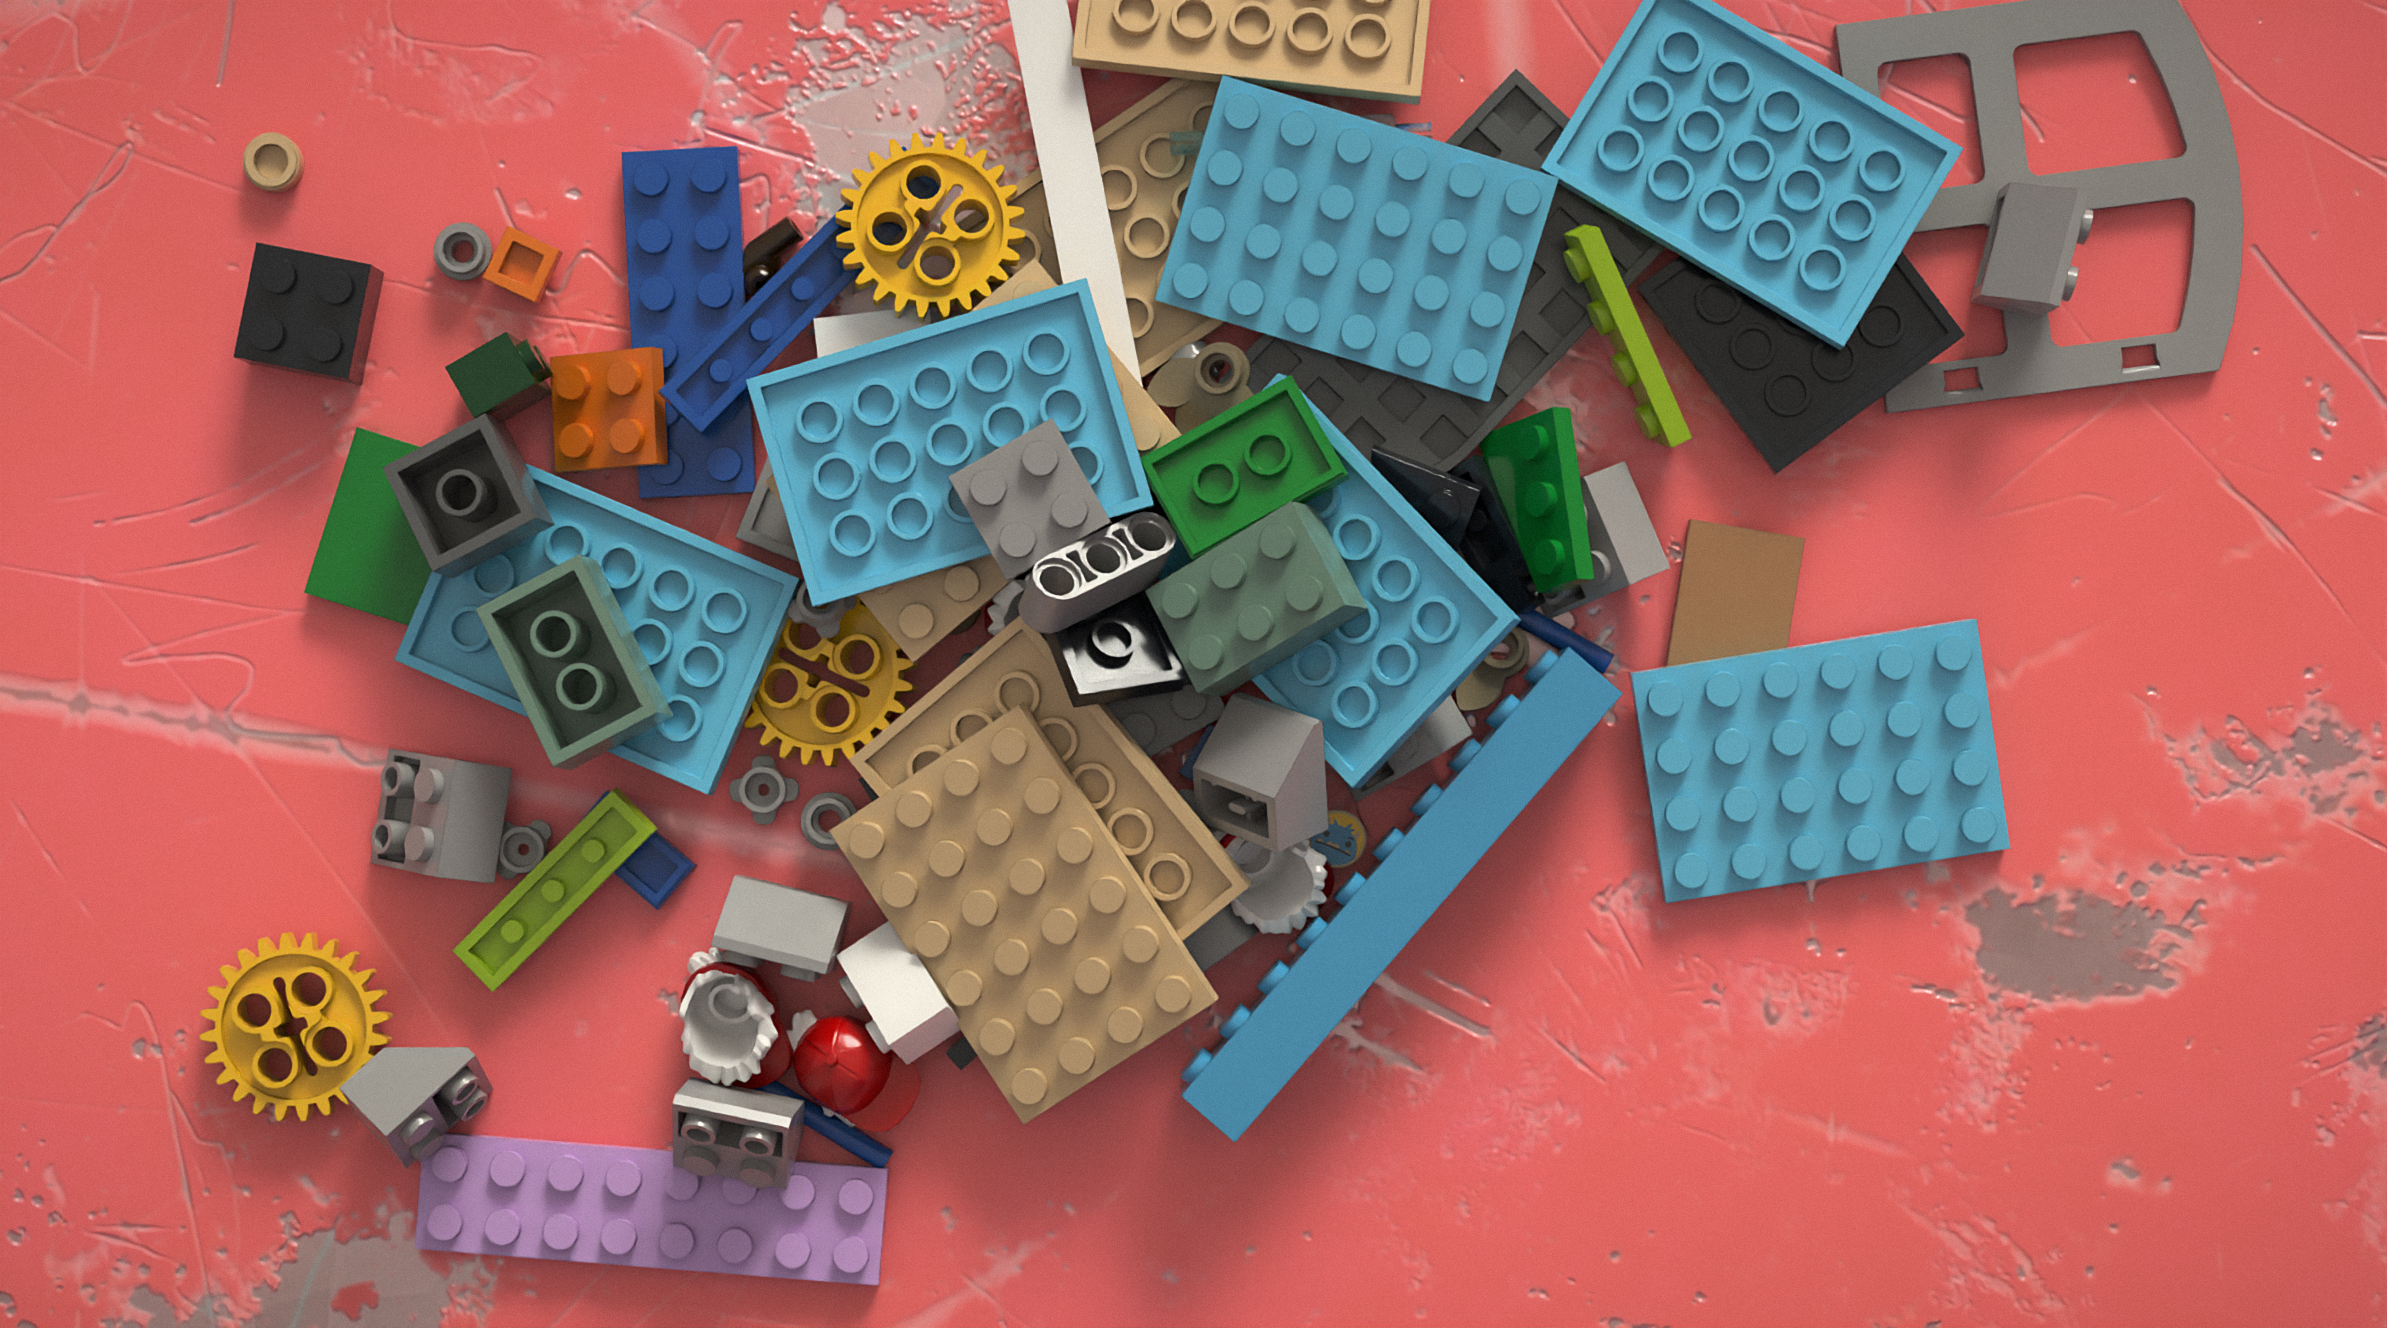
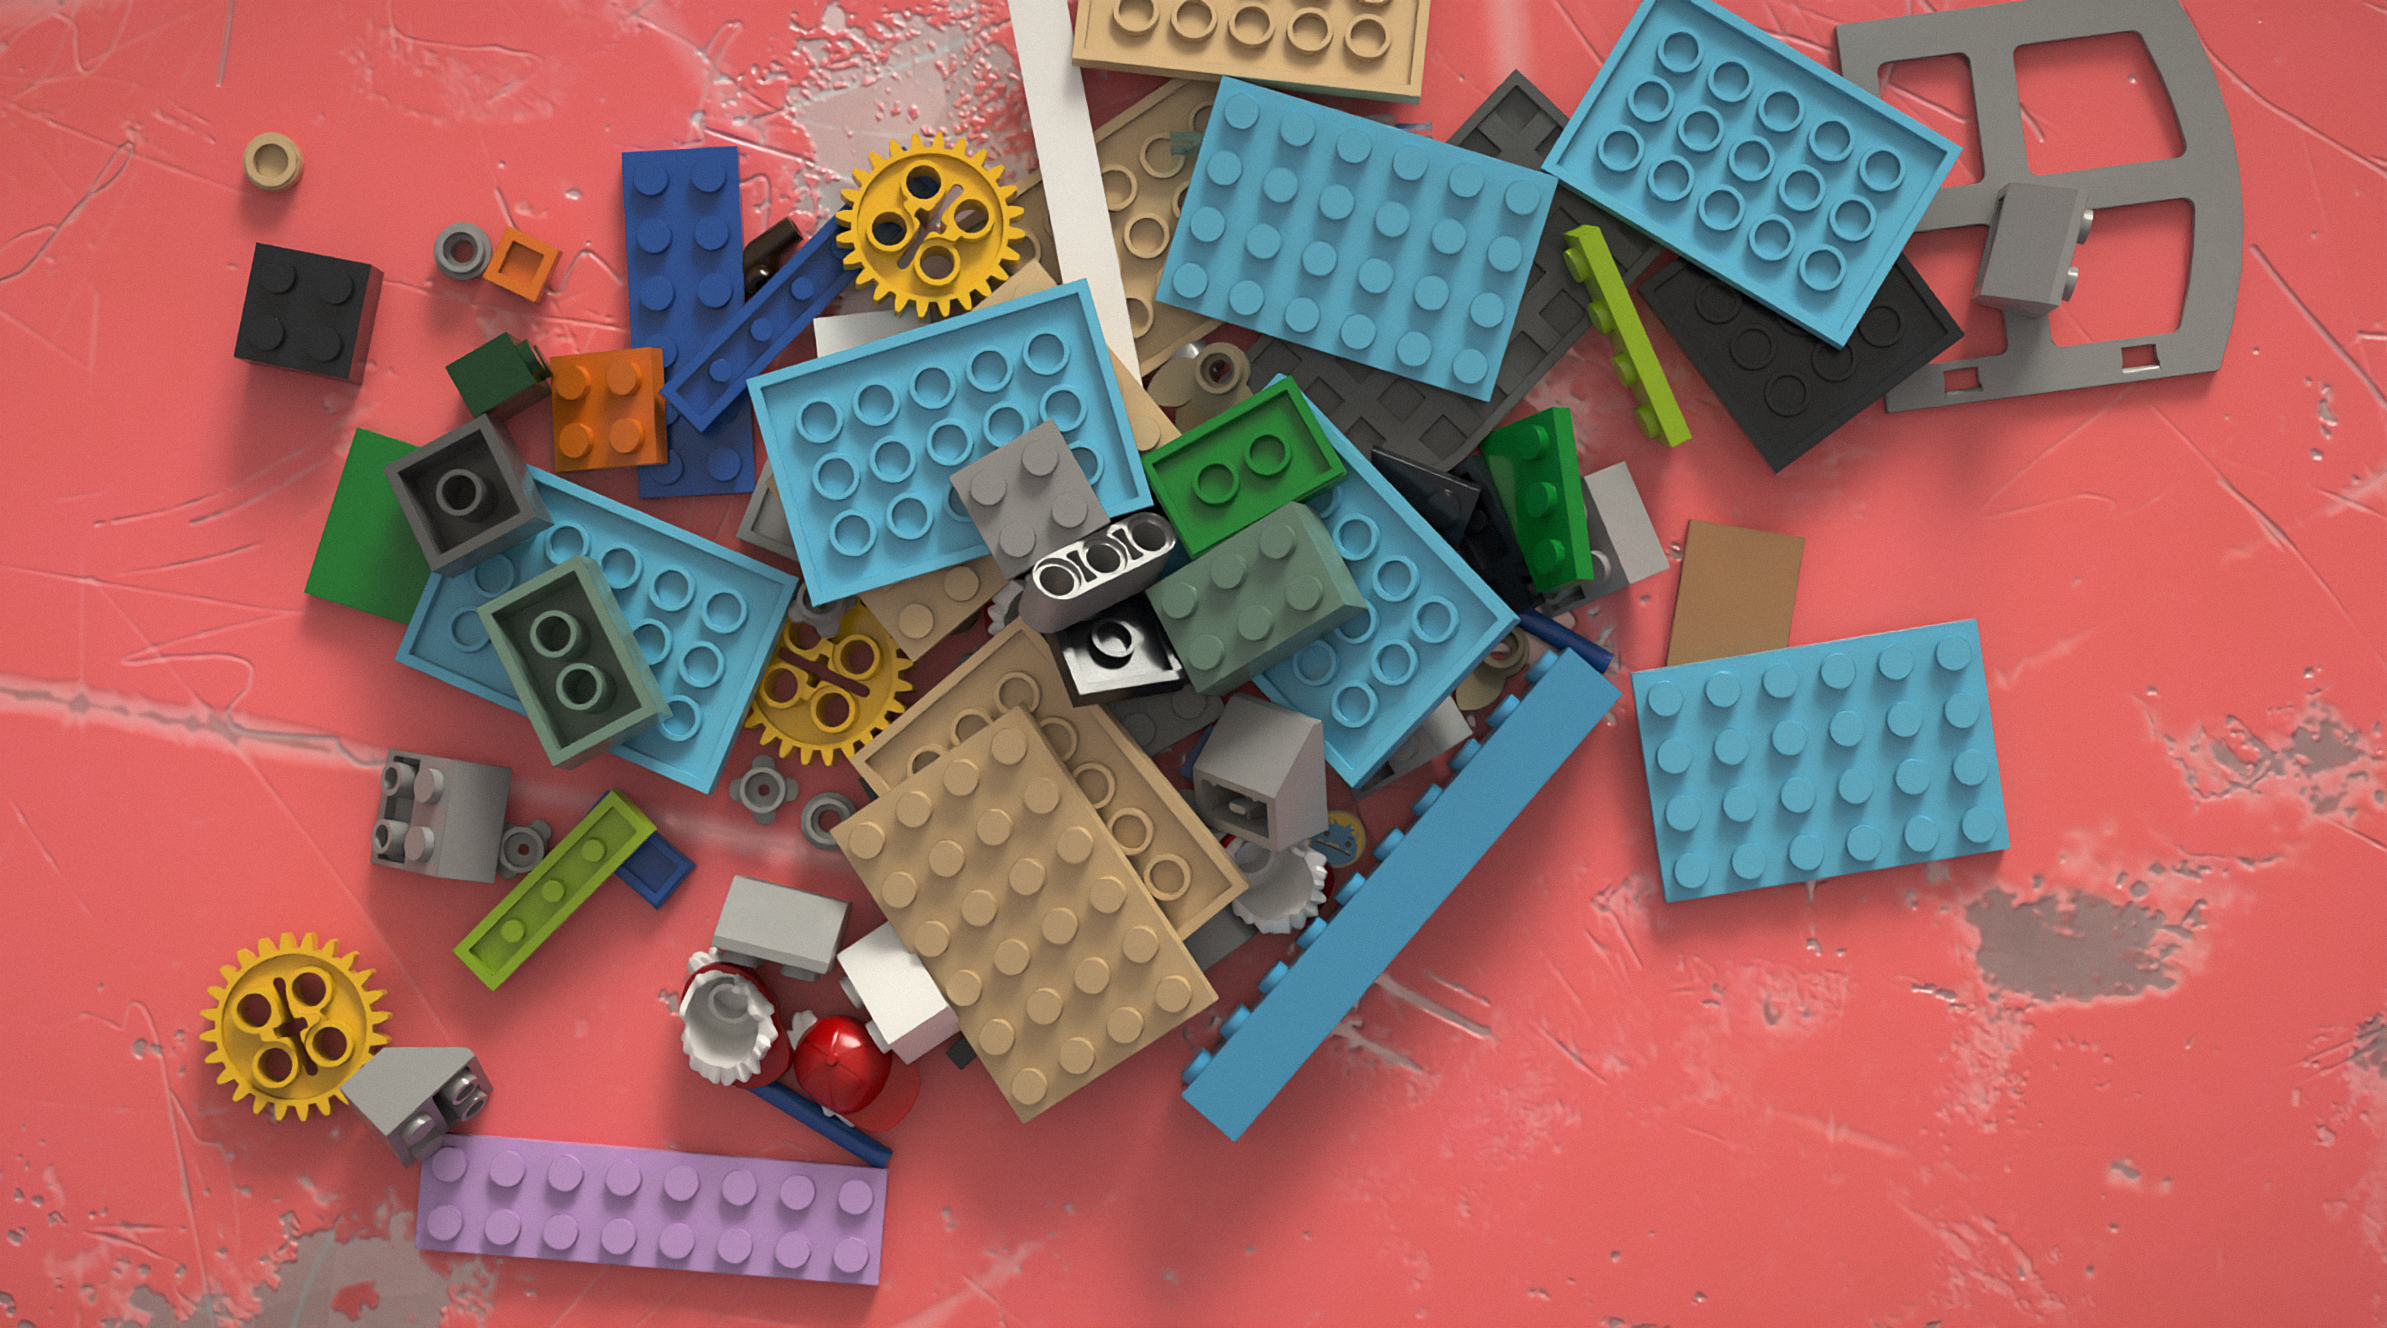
(736, 1132): light grey slope -> none

